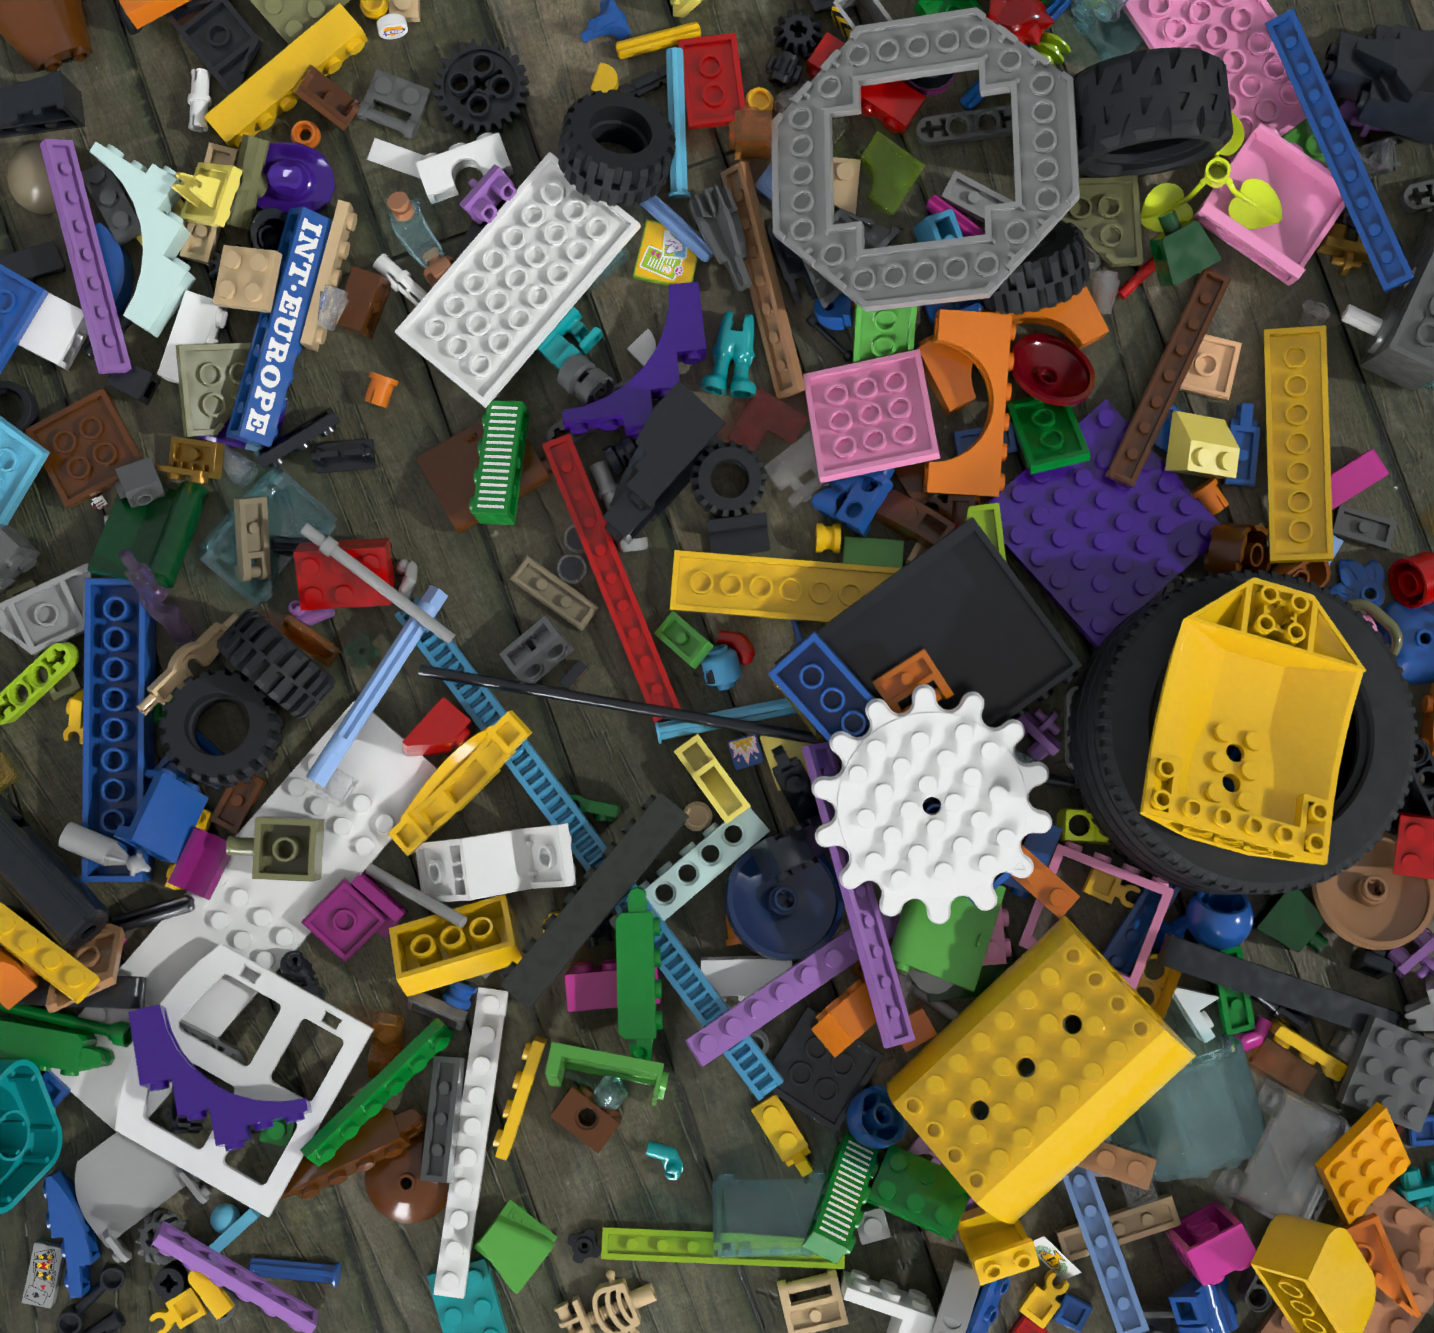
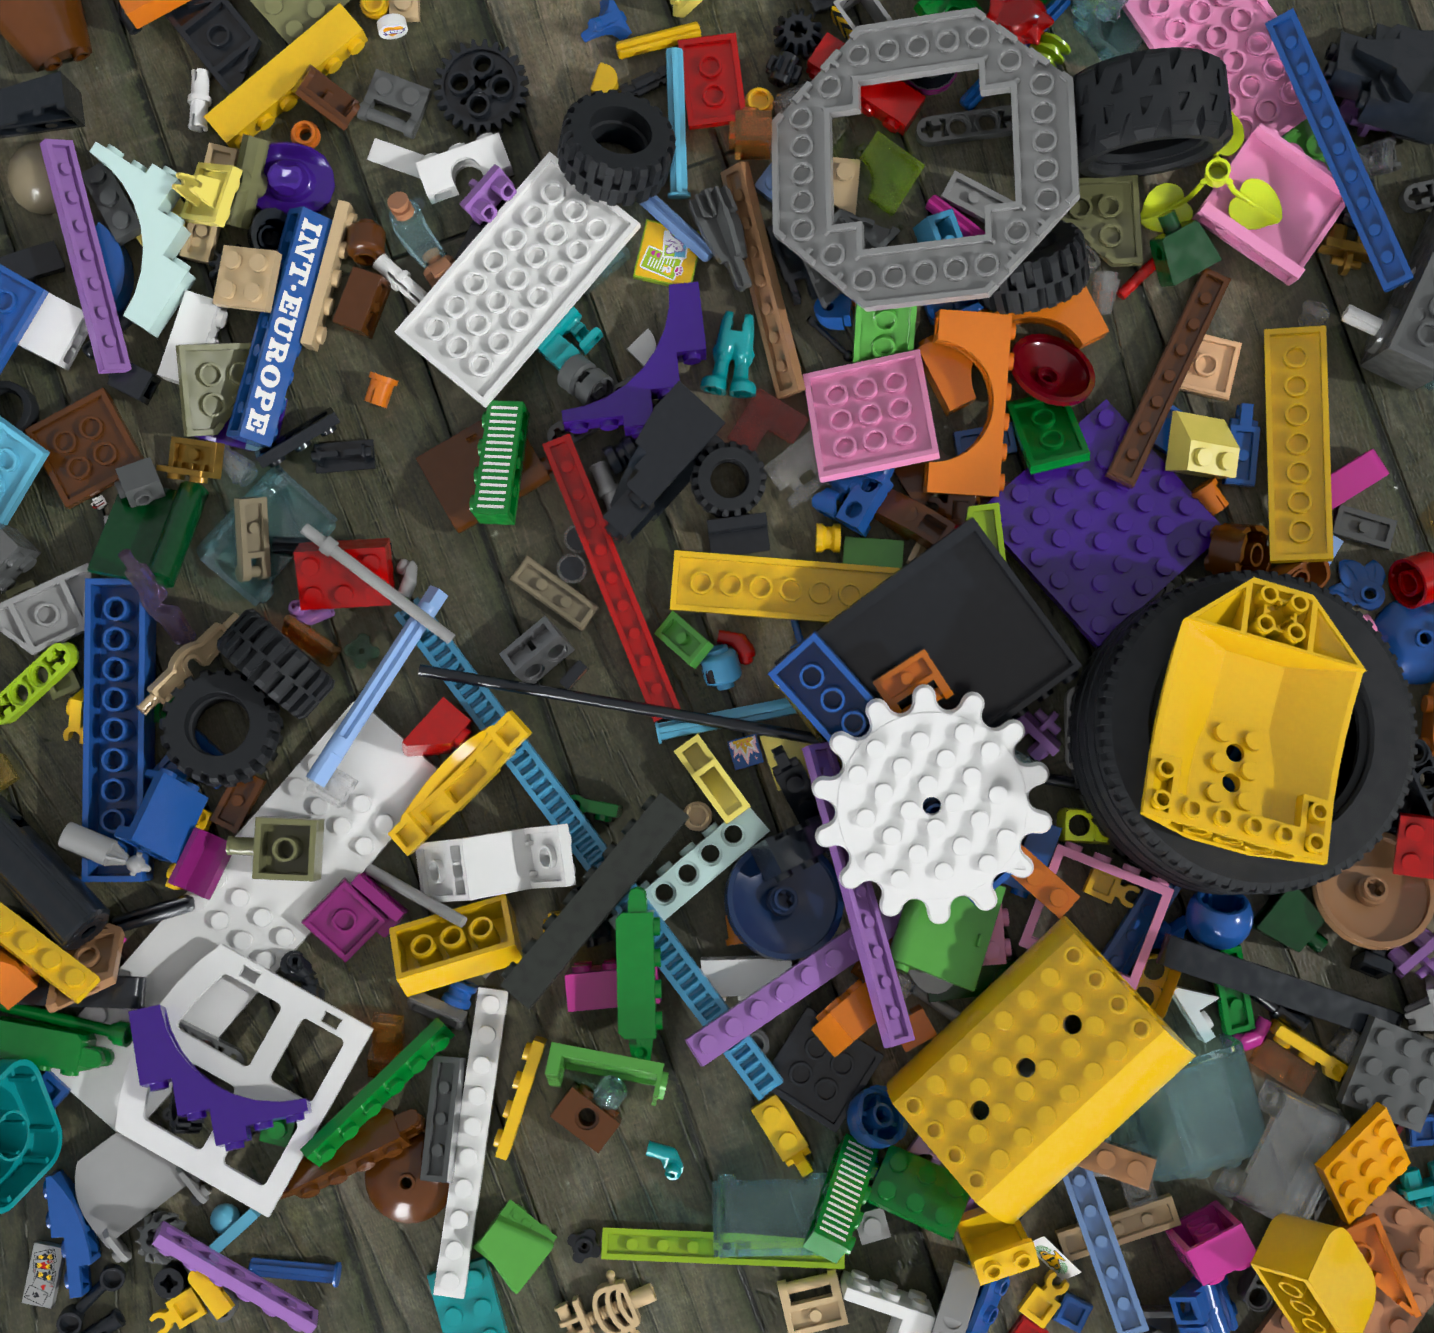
(331, 307): clear cone -> none
(365, 241): none -> reddish brown head
(635, 544): light grey tile -> none
(1383, 619): olive animal -> none

